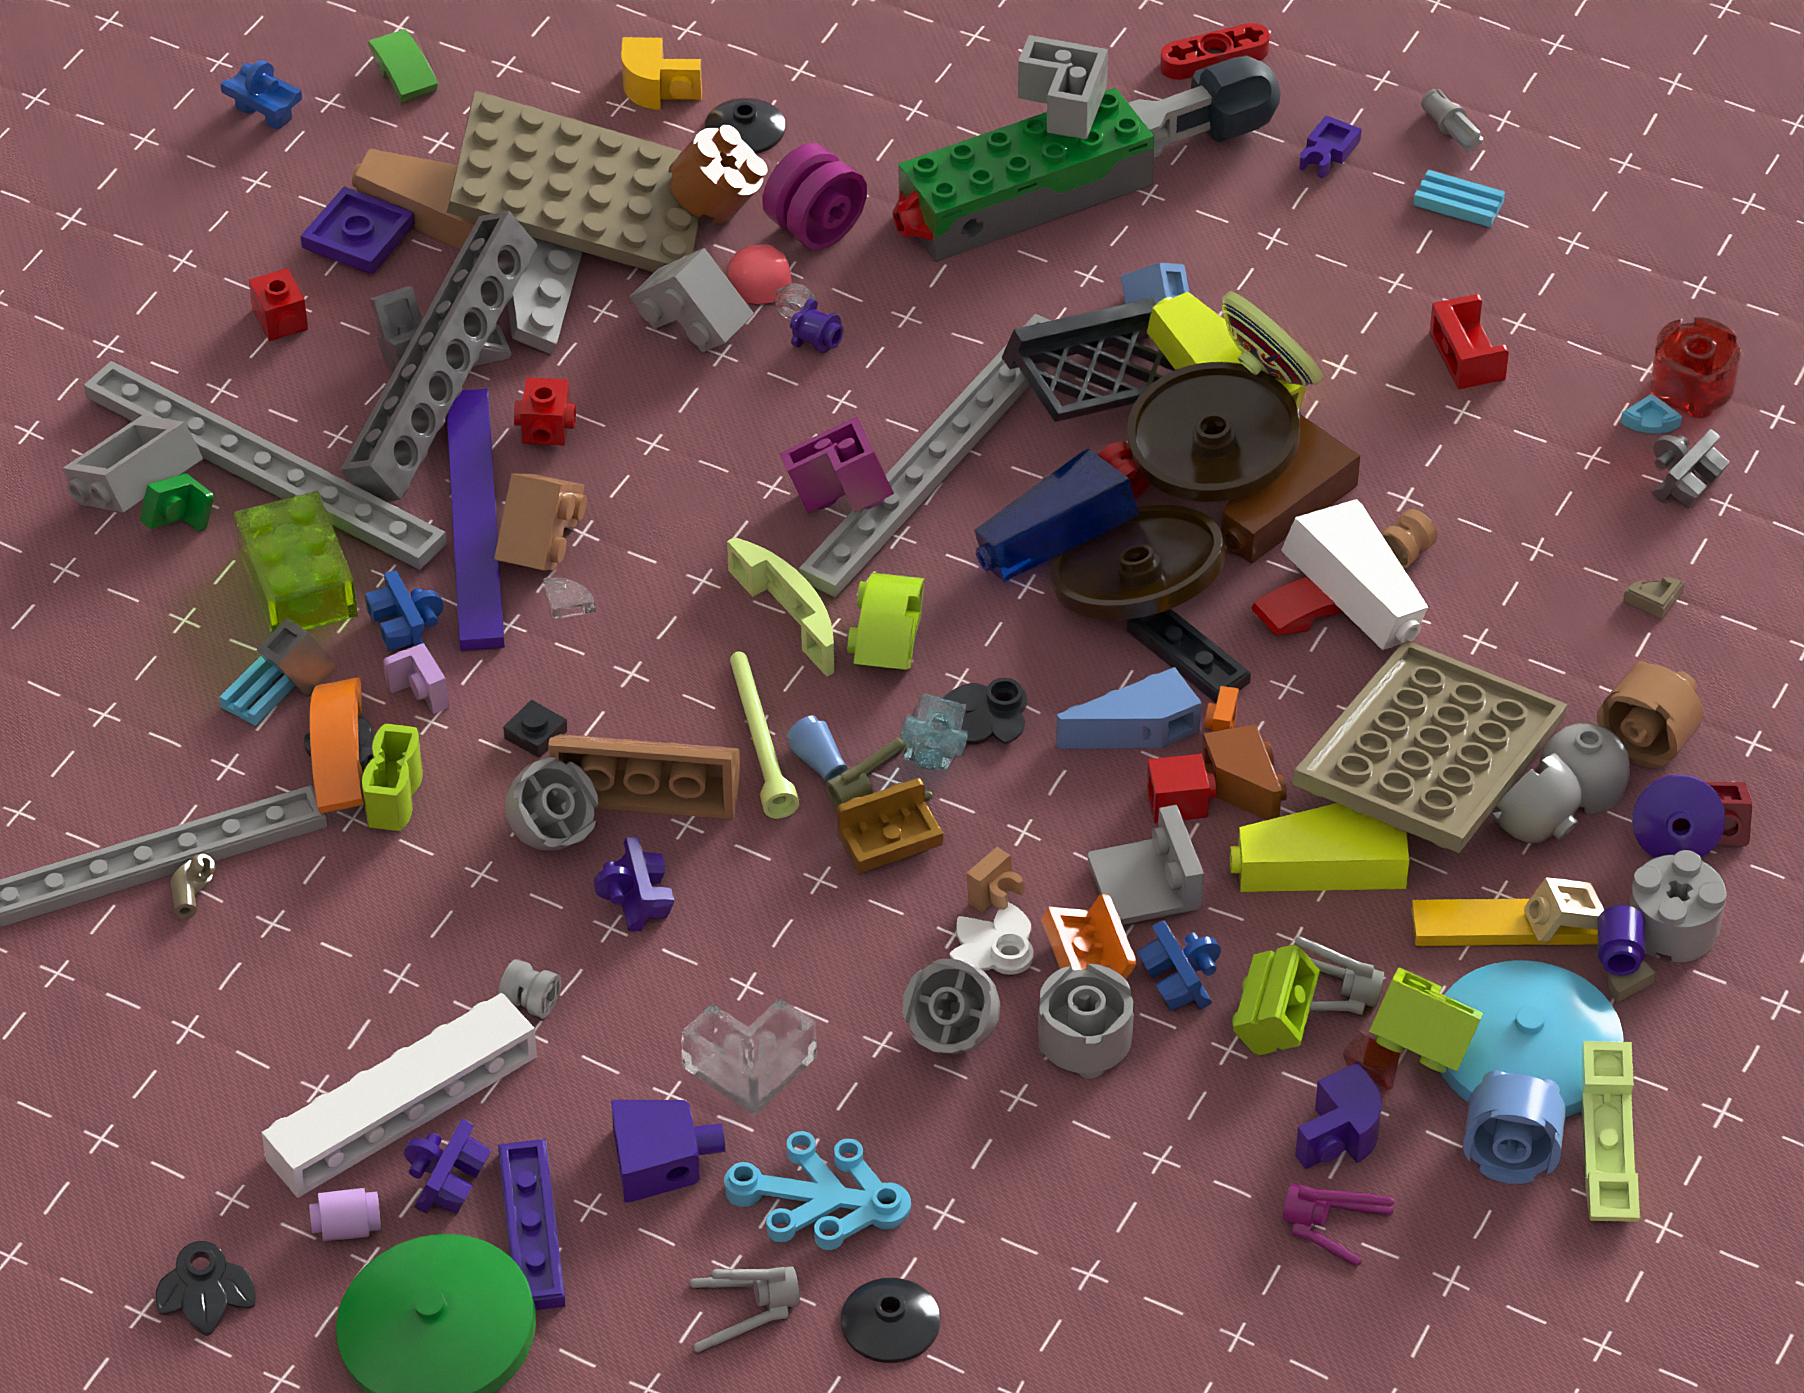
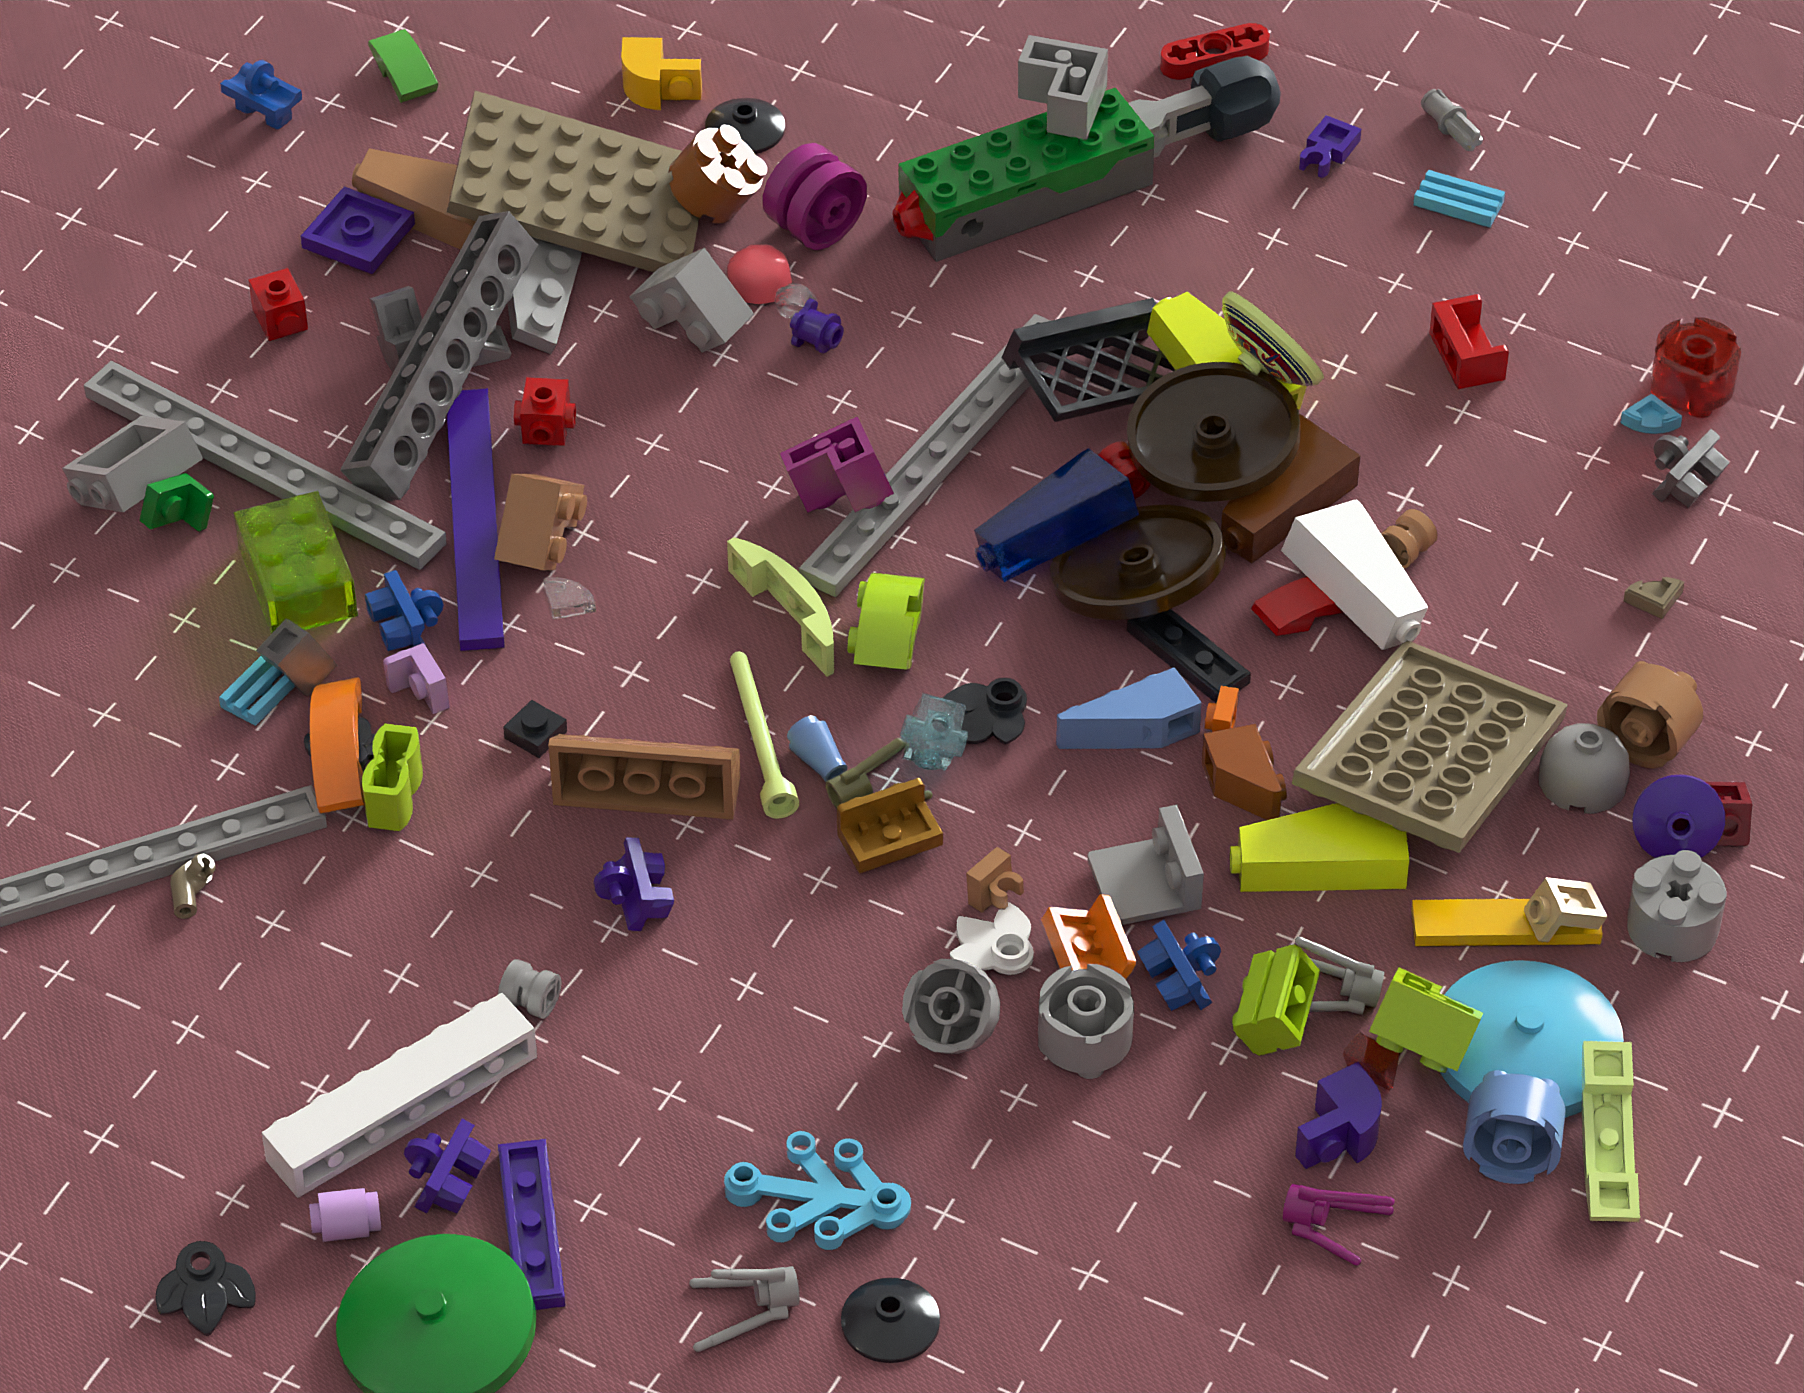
(551, 805): light grey cylinder -> none
(660, 1146): dark purple torso -> none
(750, 1061): clear brick -> none
(1155, 282): medium blue panel -> none
(1180, 783): red brick -> none
(1541, 803): light grey cylinder -> none
(1621, 939): dark purple brick -> none
(1625, 986): dark tan tile -> none

